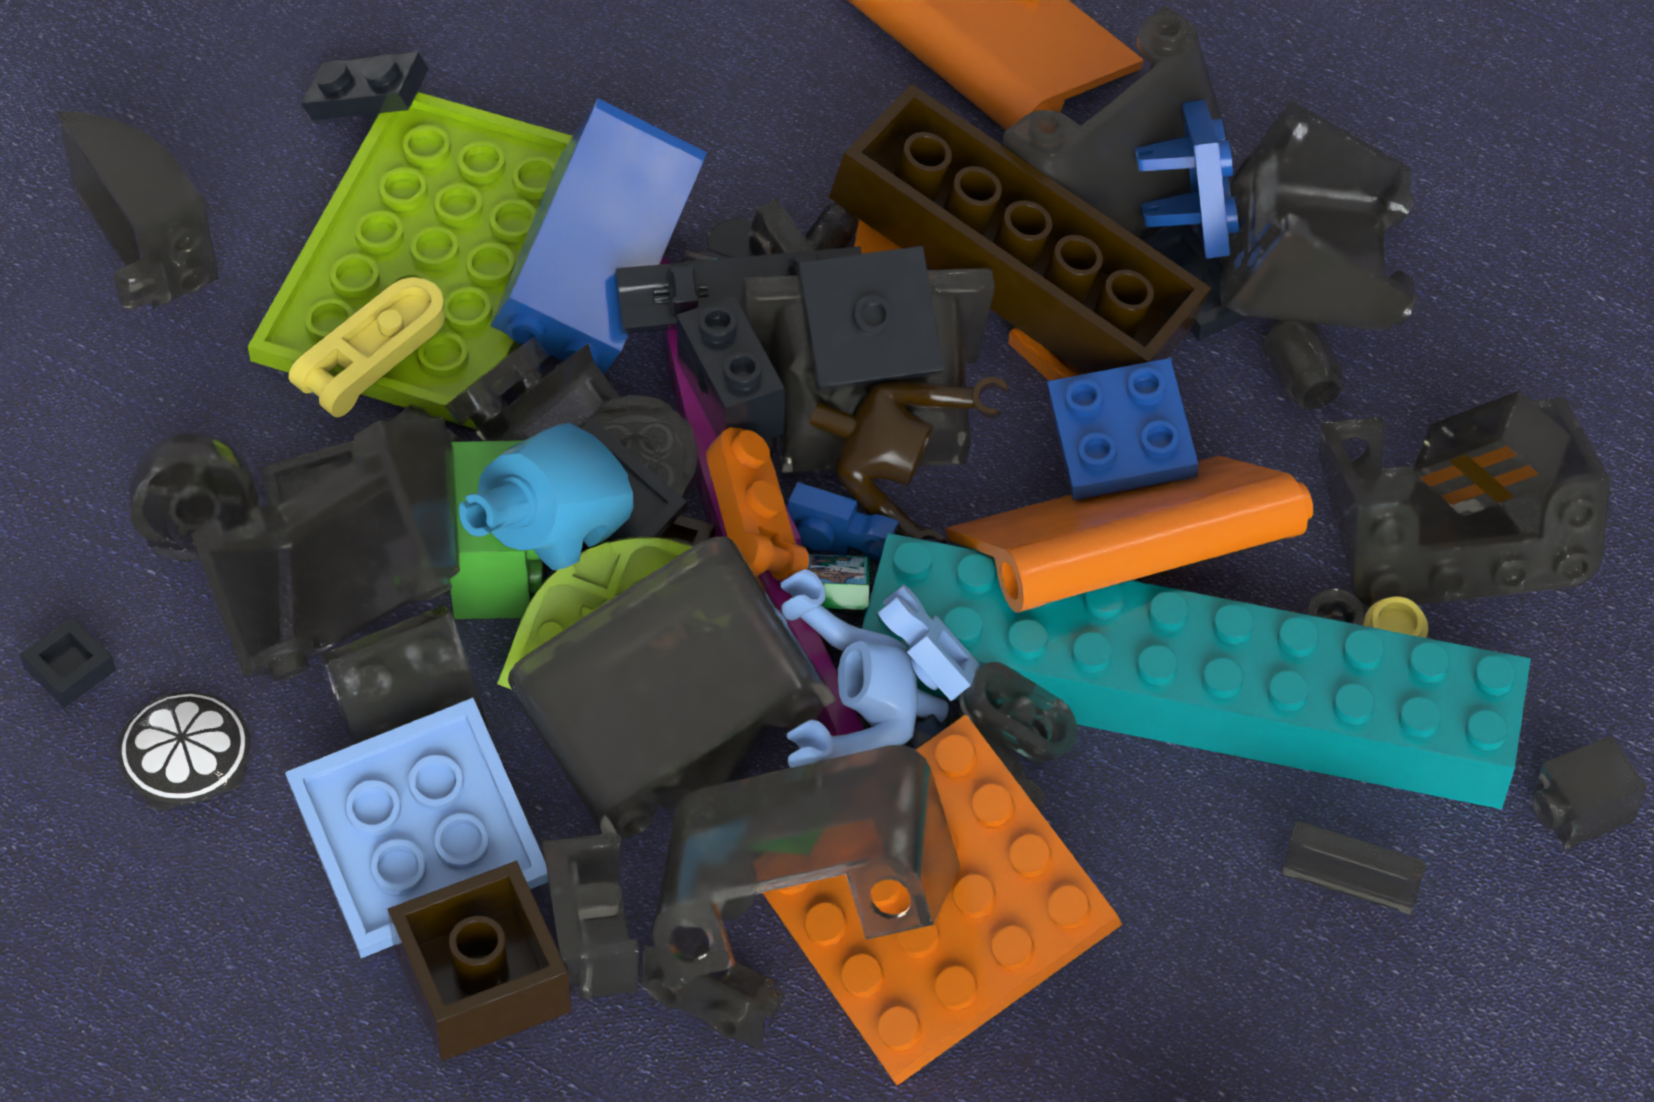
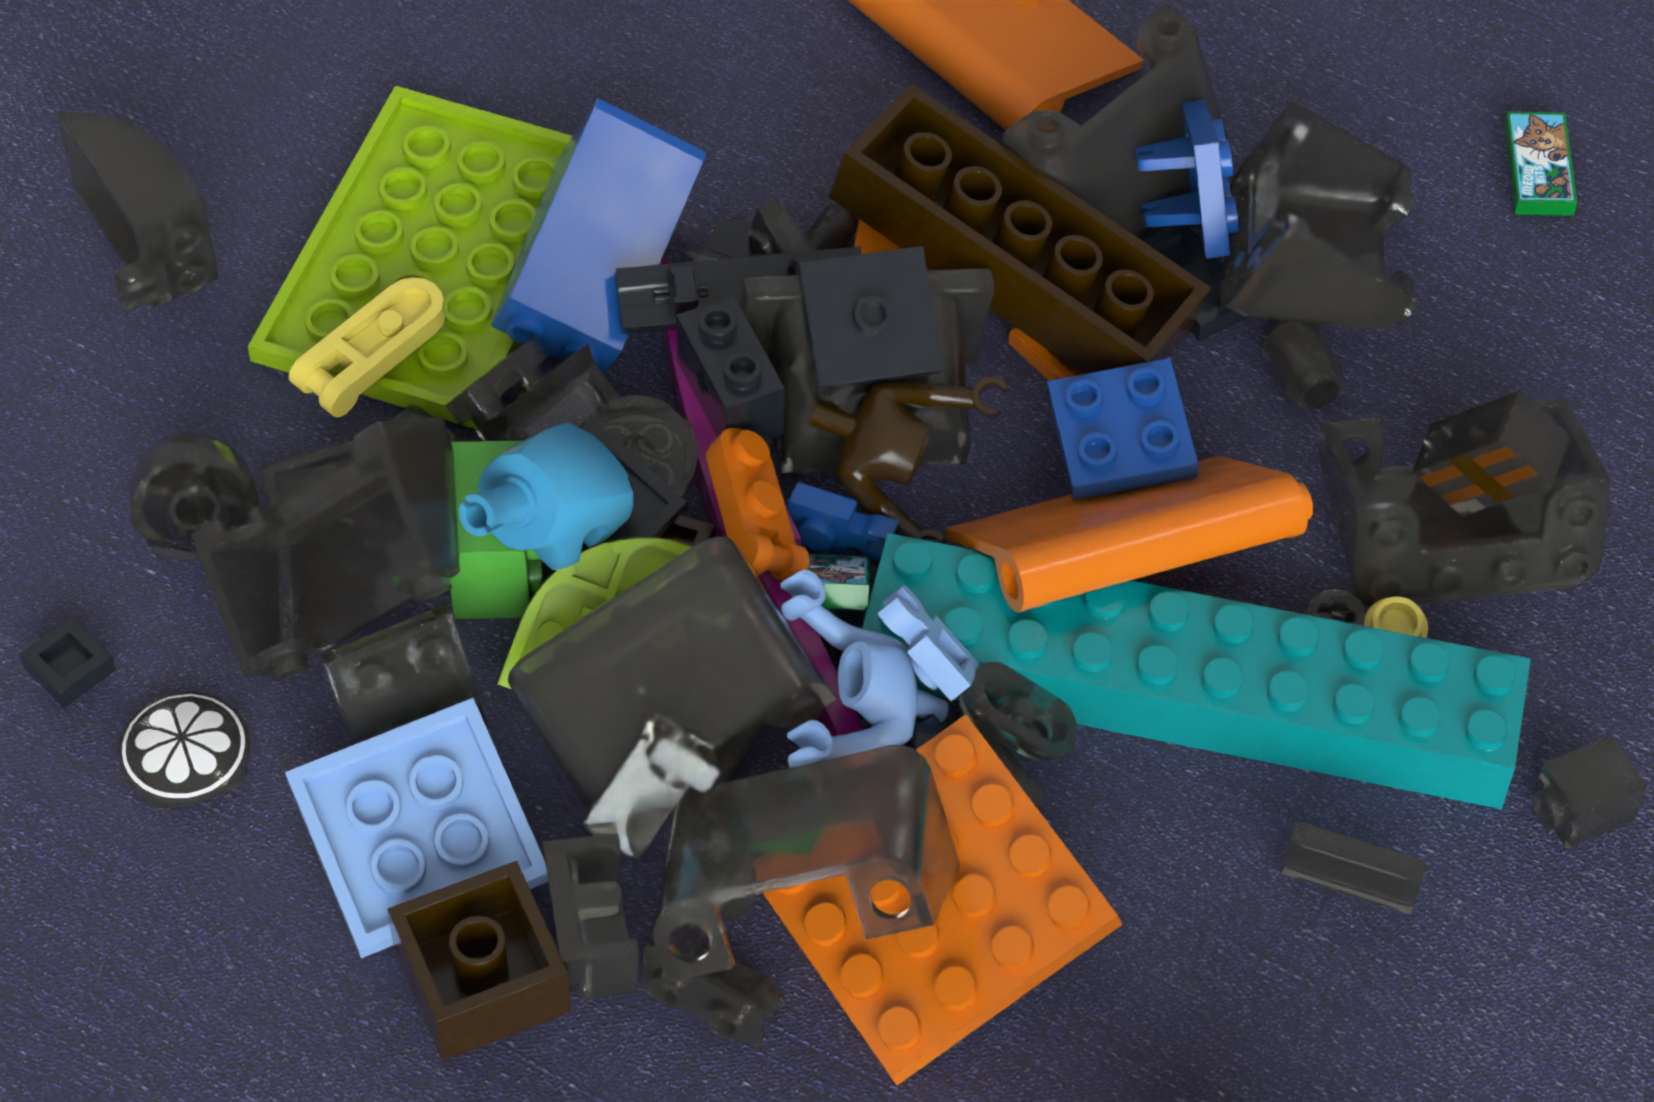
(365, 86): black plate -> none
(651, 784): none -> clear smoke bracket
(1540, 163): none -> tile

